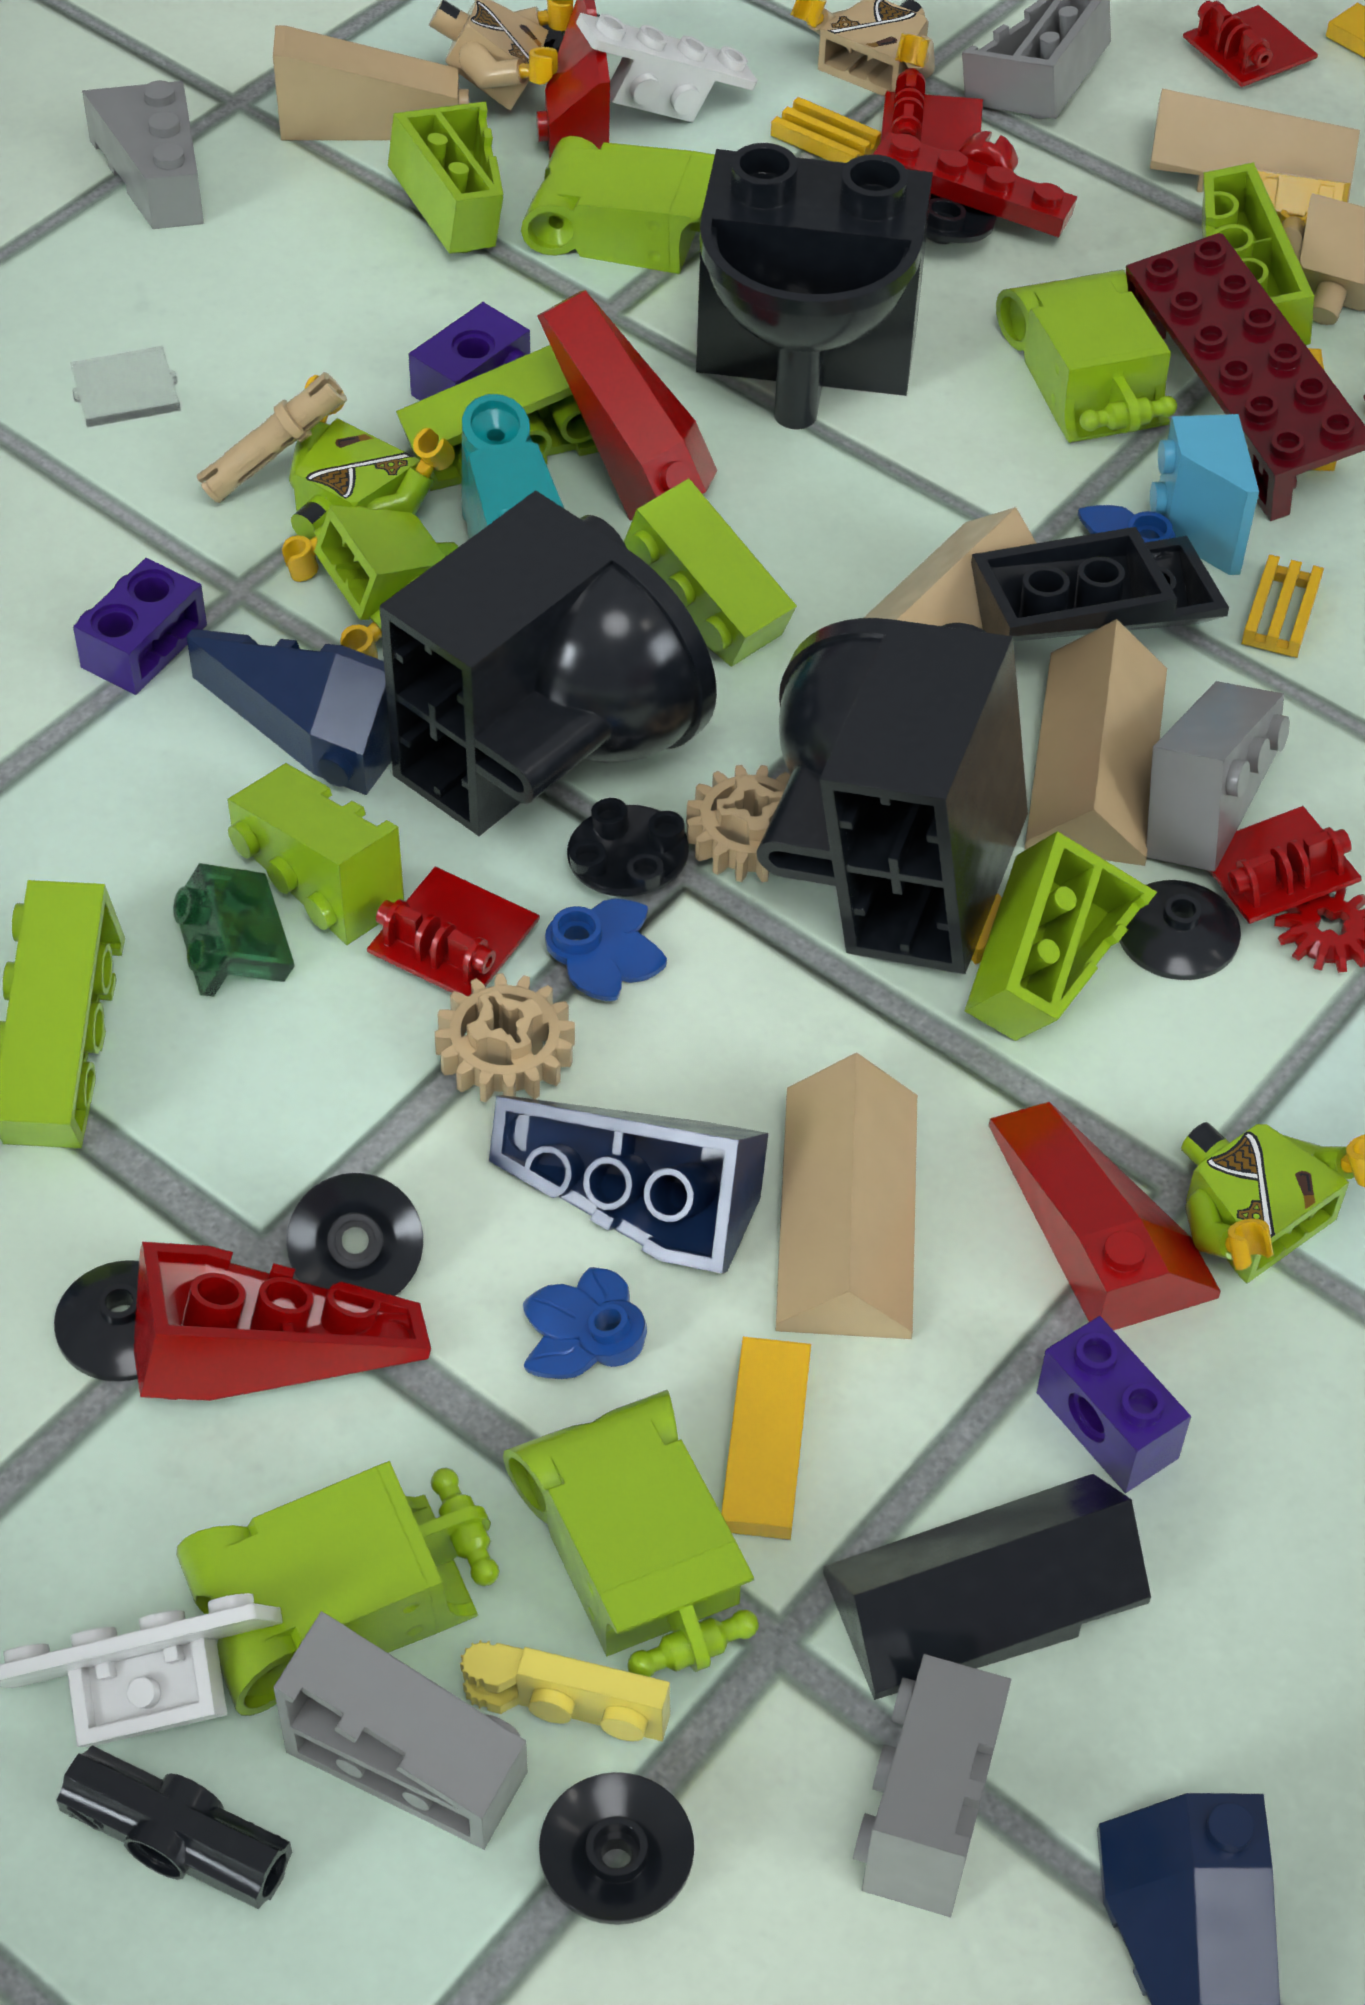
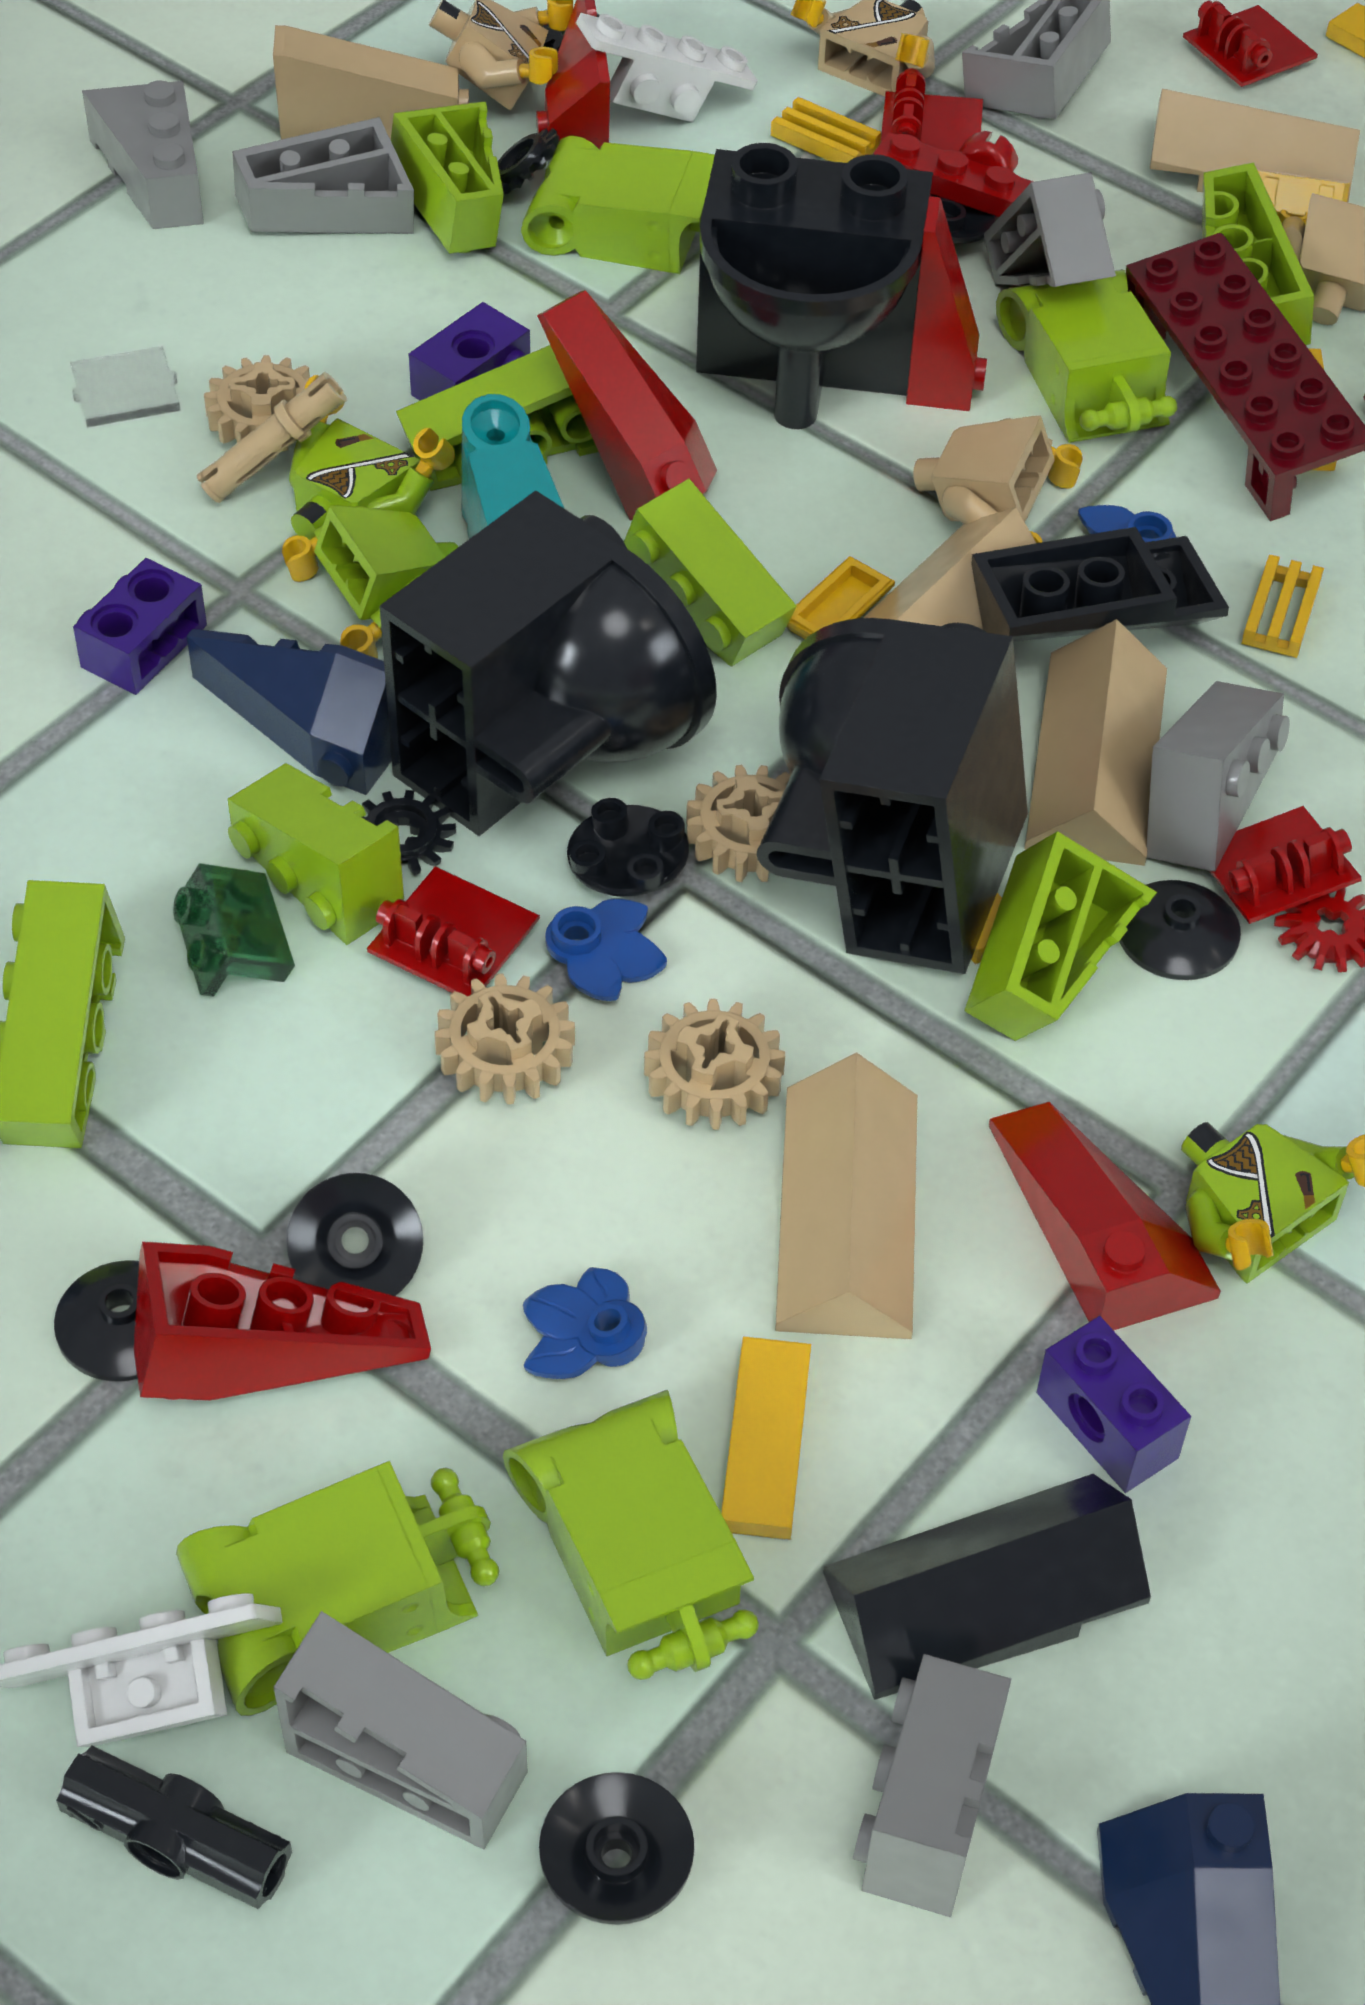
(249, 395): none -> tan gear
(326, 183): none -> light grey wedge
(422, 822): none -> black gear
(525, 158): none -> black gear
(566, 1688): light yellow hinge -> none
(656, 1179): dark blue wedge -> none
(714, 1063): none -> tan gear
(841, 596): none -> yellow tile
(945, 329): none -> red wedge
(996, 469): none -> tan torso
(1051, 235): none -> light grey wedge
(1207, 487): medium azure slope -> none

